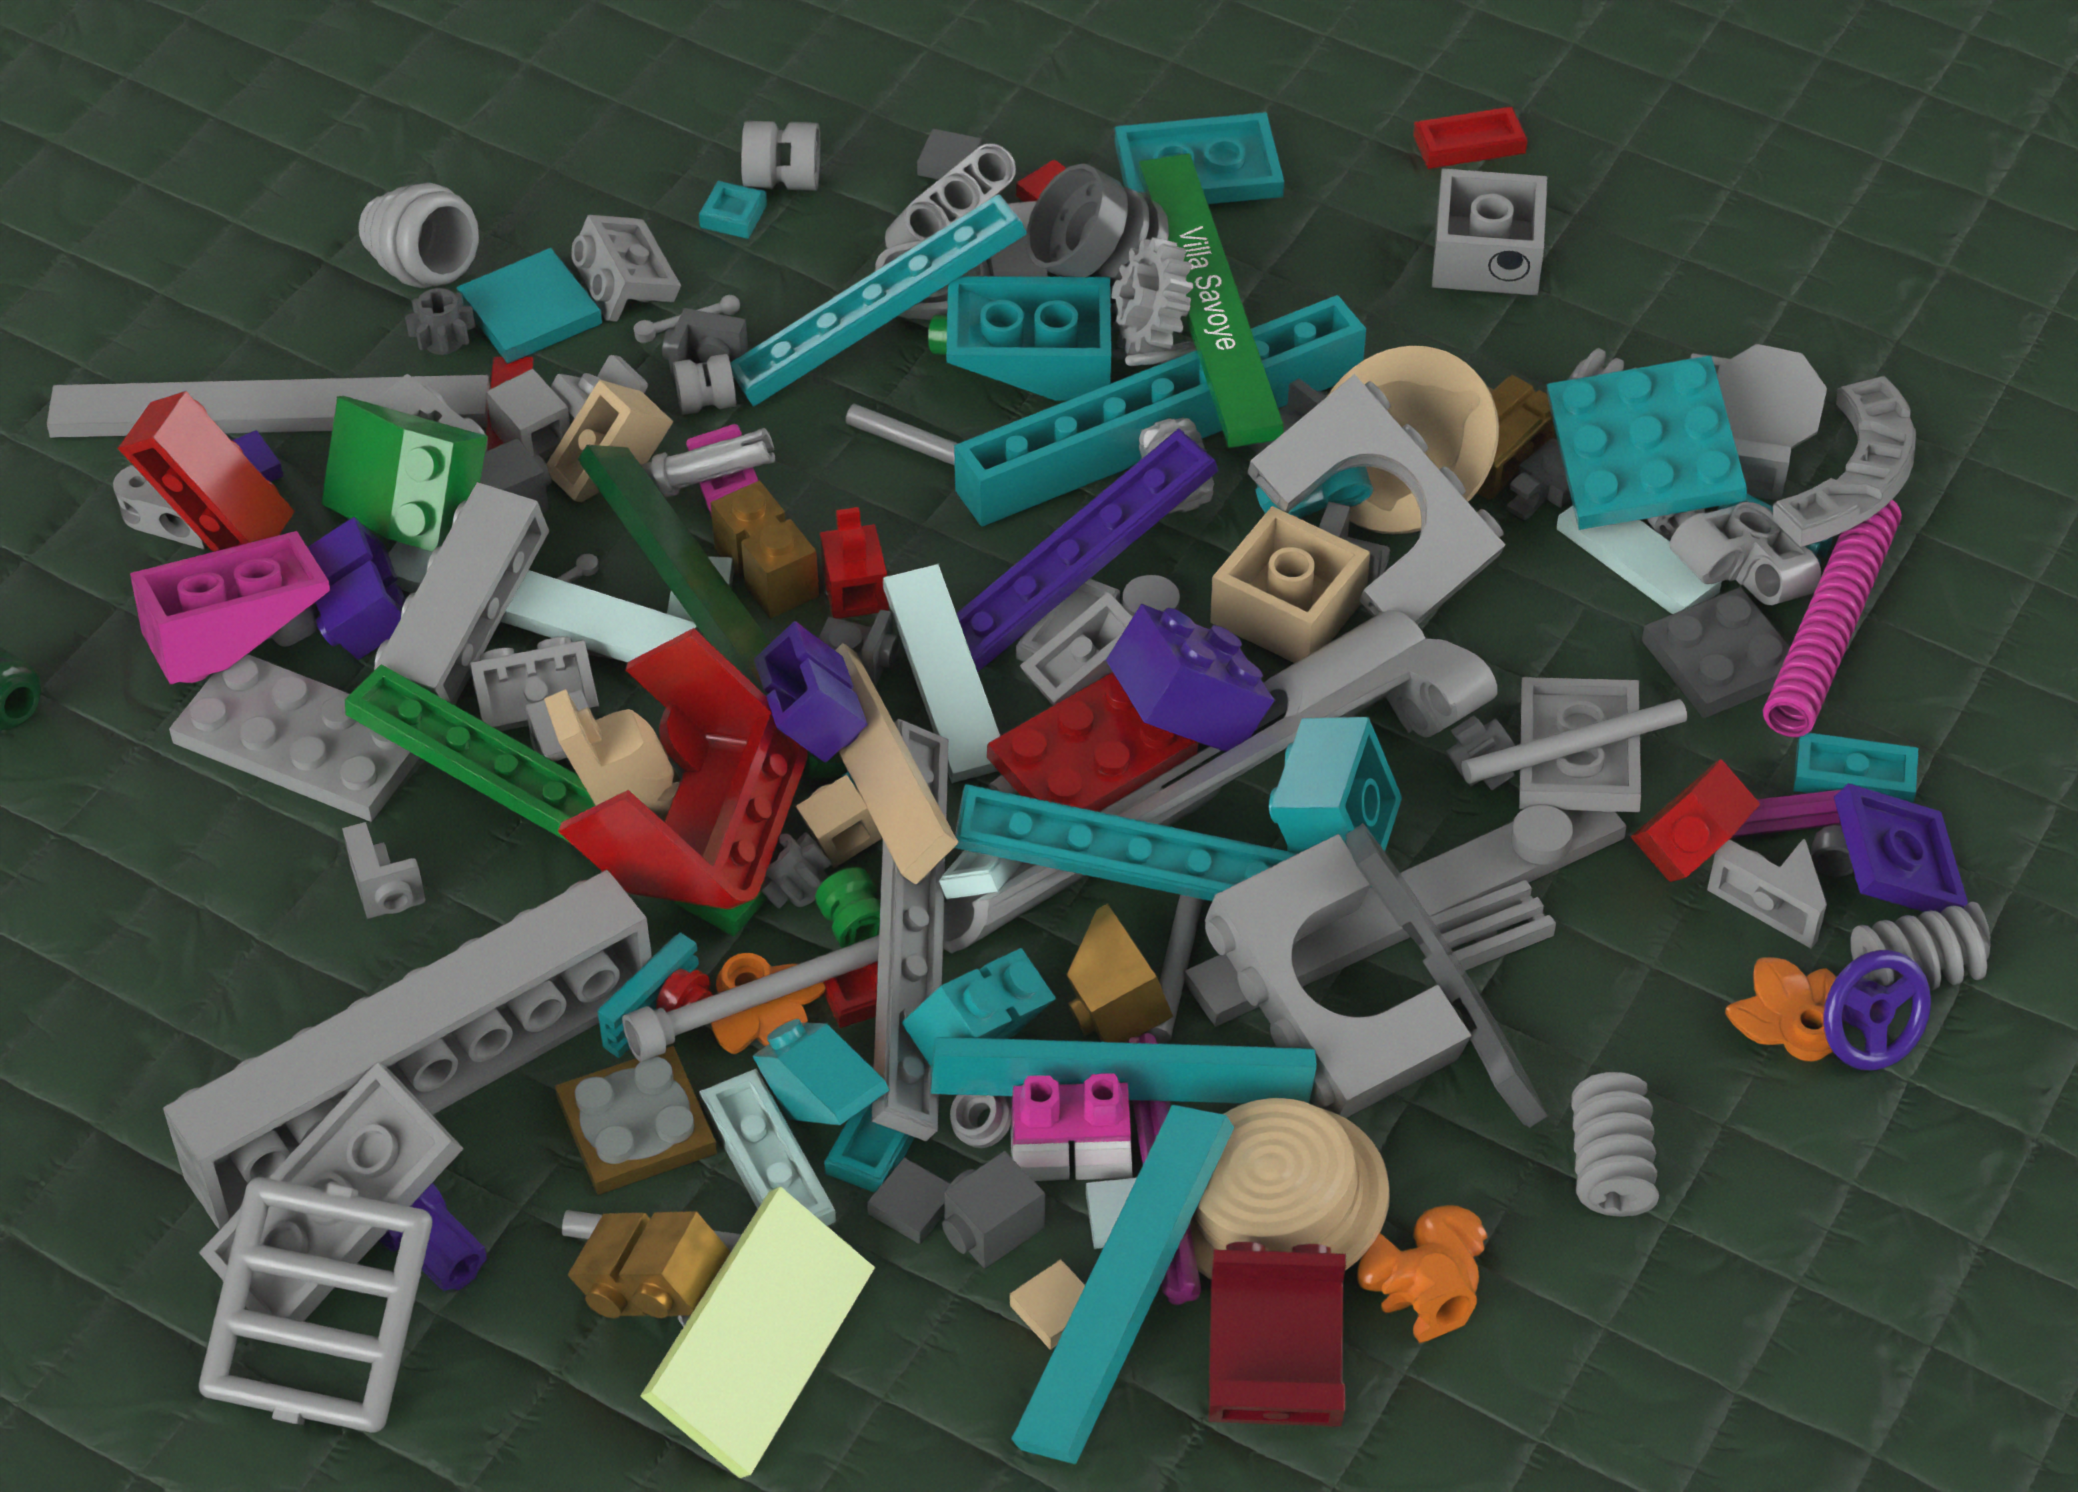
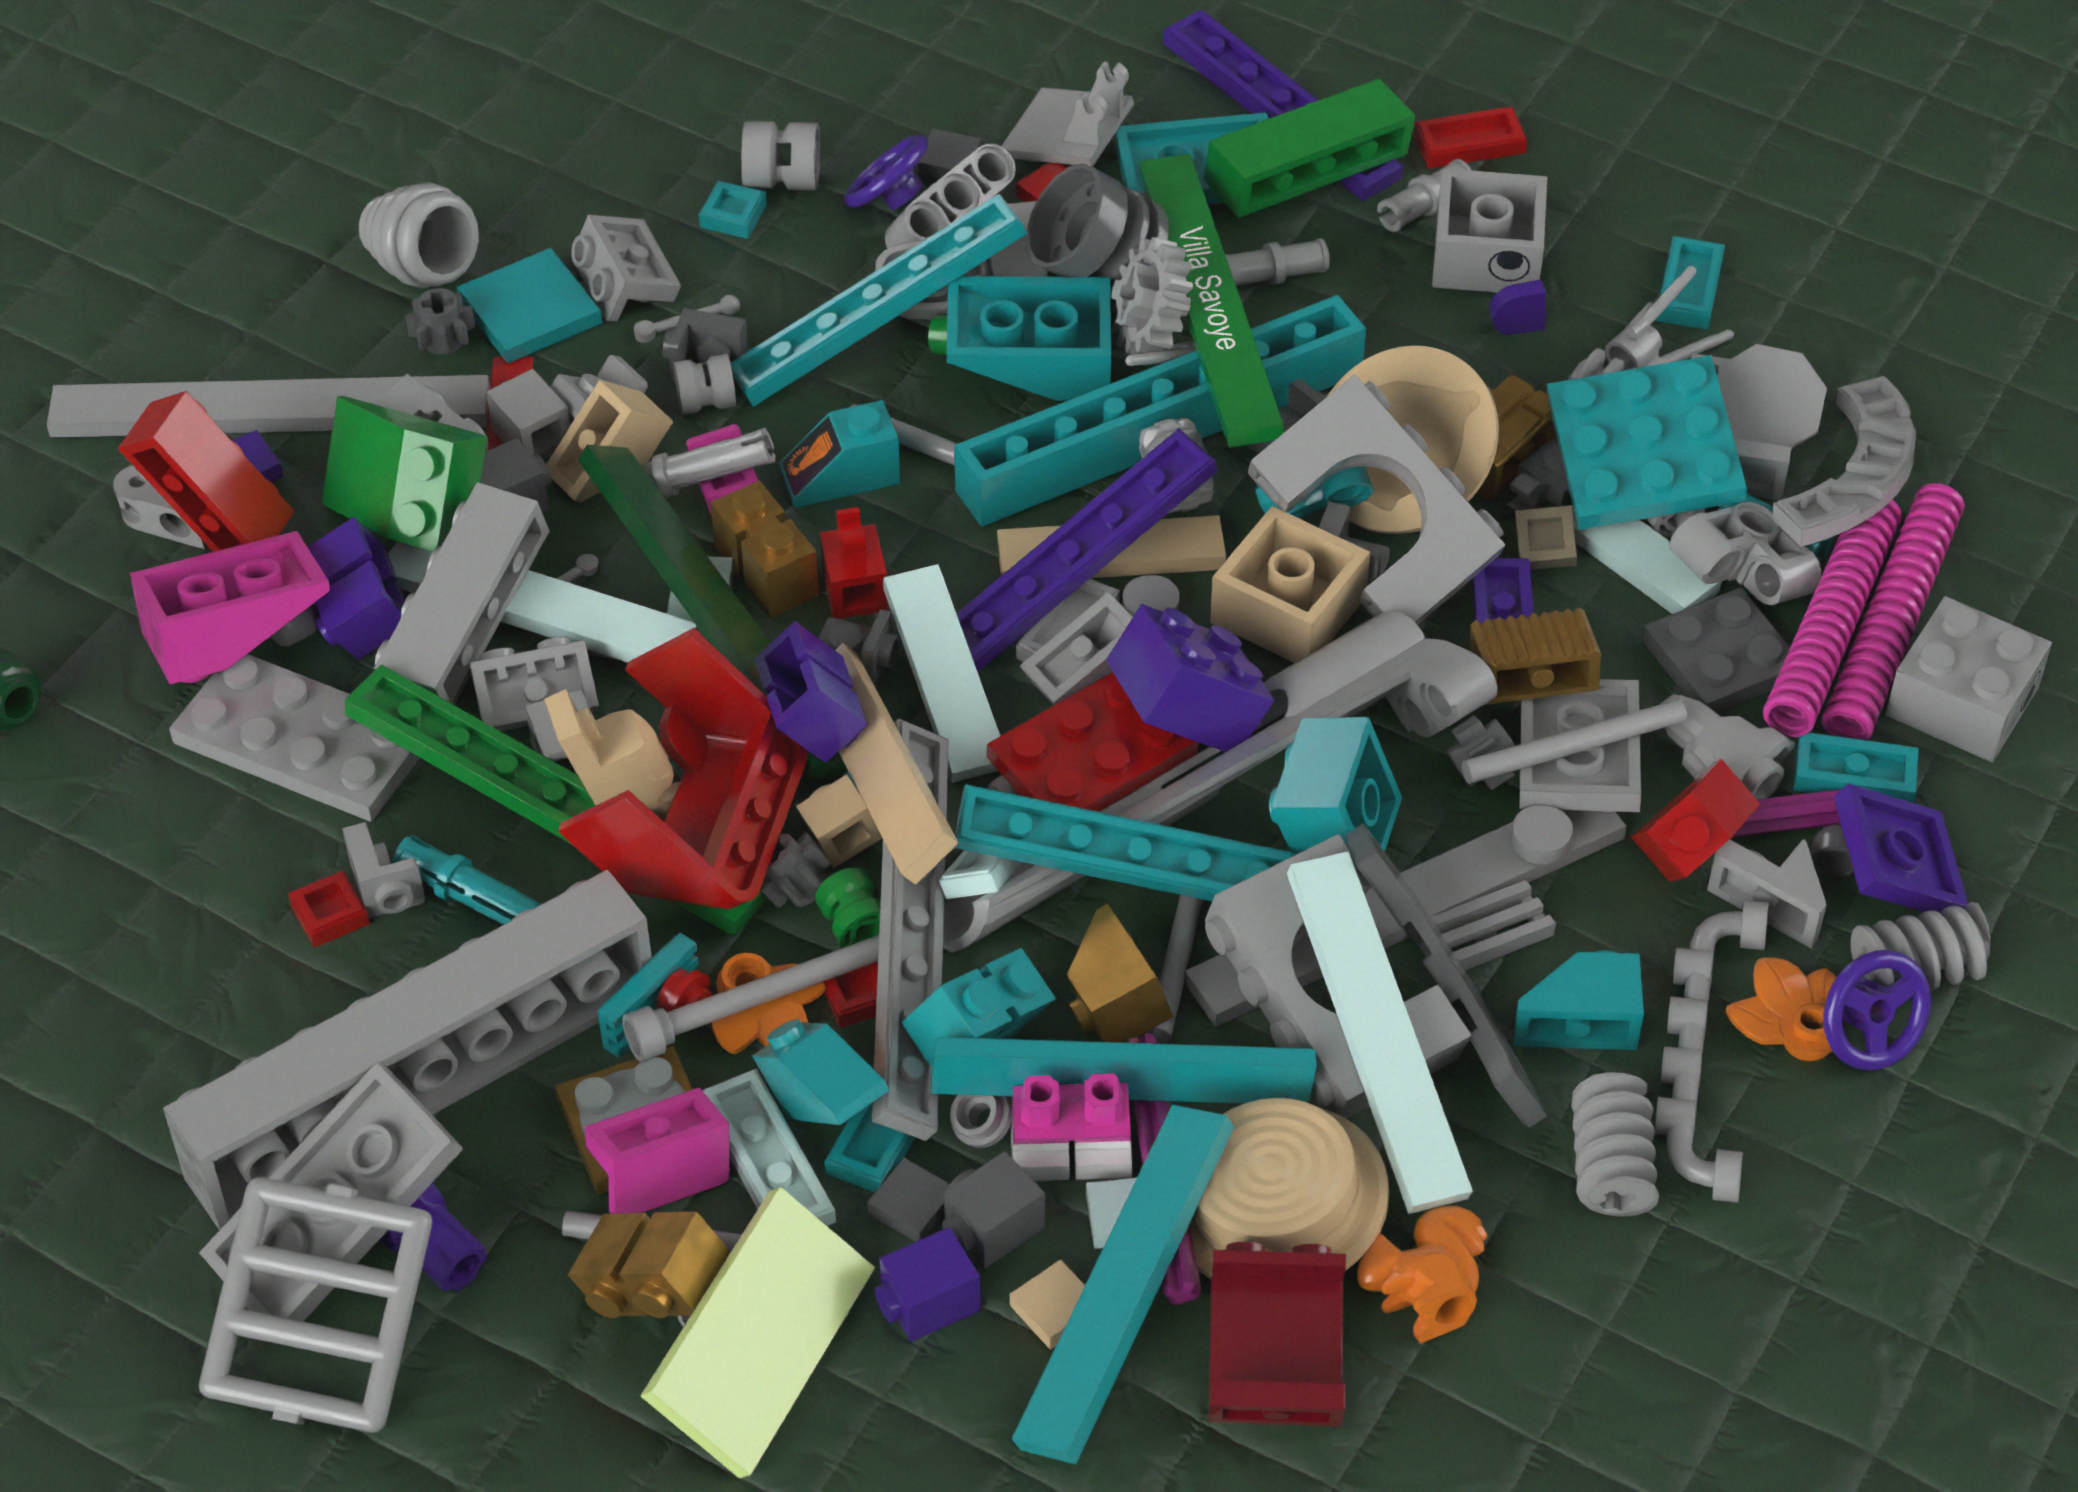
(328, 908): none -> red tile
(458, 880): none -> teal pin
(661, 1151): none -> dark pink panel
(843, 456): none -> teal slope
(890, 175): none -> dark purple piece
(928, 1285): none -> dark purple brick
(1070, 123): none -> light grey plate
(1165, 548): none -> tan tile
(1257, 84): none -> dark purple tile
(1277, 262): none -> light grey pin
(1308, 147): none -> green brick
(1379, 1033): none -> light aqua tile
(1416, 200): none -> light grey pin
(1502, 590): none -> dark purple plate
(1519, 308): none -> dark purple tile
(1538, 654): none -> pearl gold brick
(1546, 537): none -> dark tan plate
(1584, 1004): none -> teal slope
(1640, 342): none -> light grey plant
(1683, 1064): none -> light grey bar
(1695, 302): none -> teal tile
(1747, 750): none -> light grey rock
(1893, 613): none -> dark pink piece
(1968, 678): none -> light grey brick

